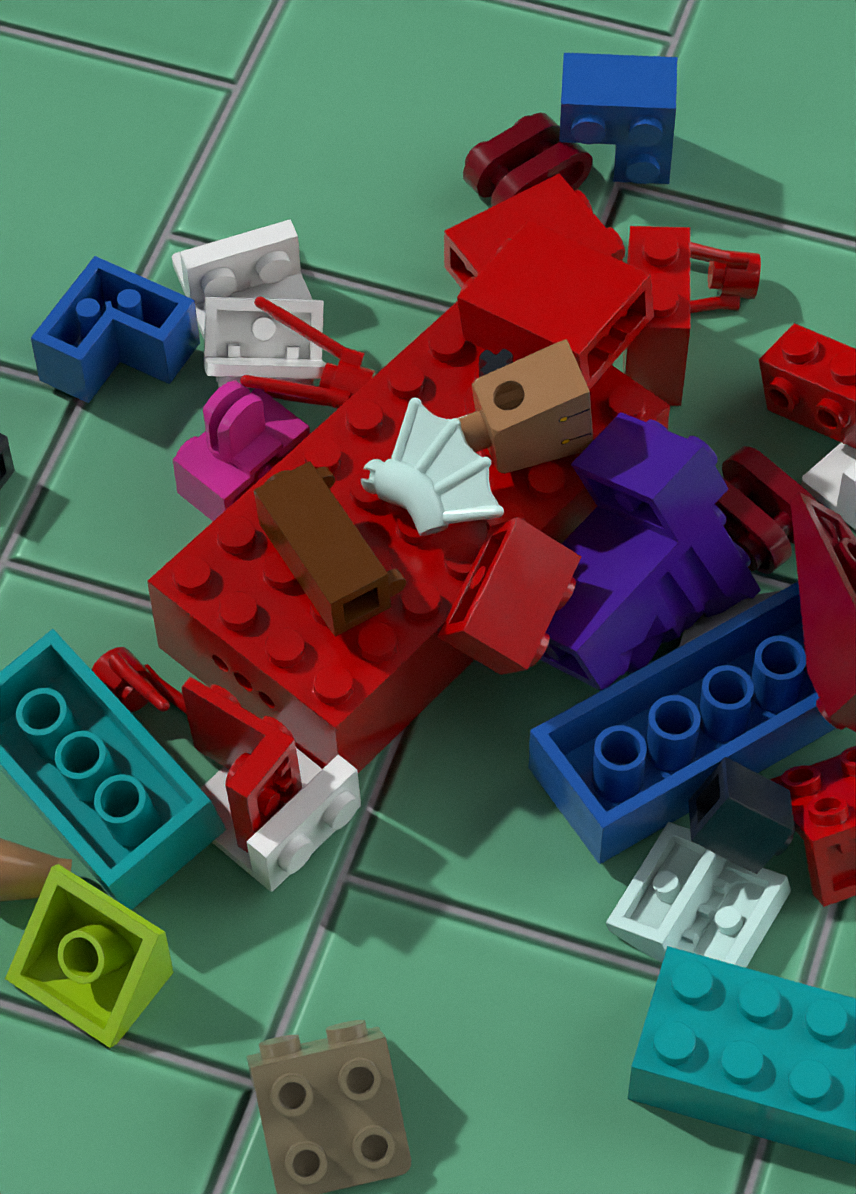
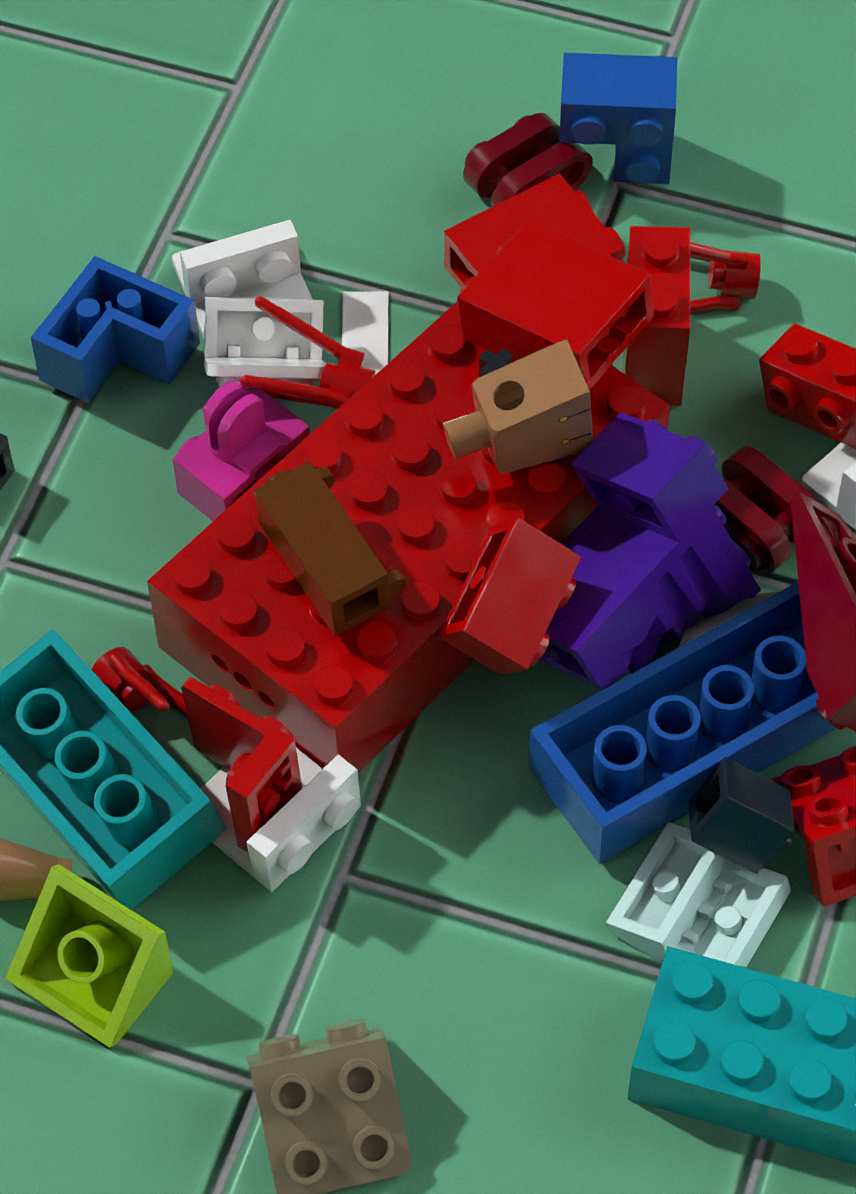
(366, 326): none -> white sticker
(433, 474): light aqua arm -> none

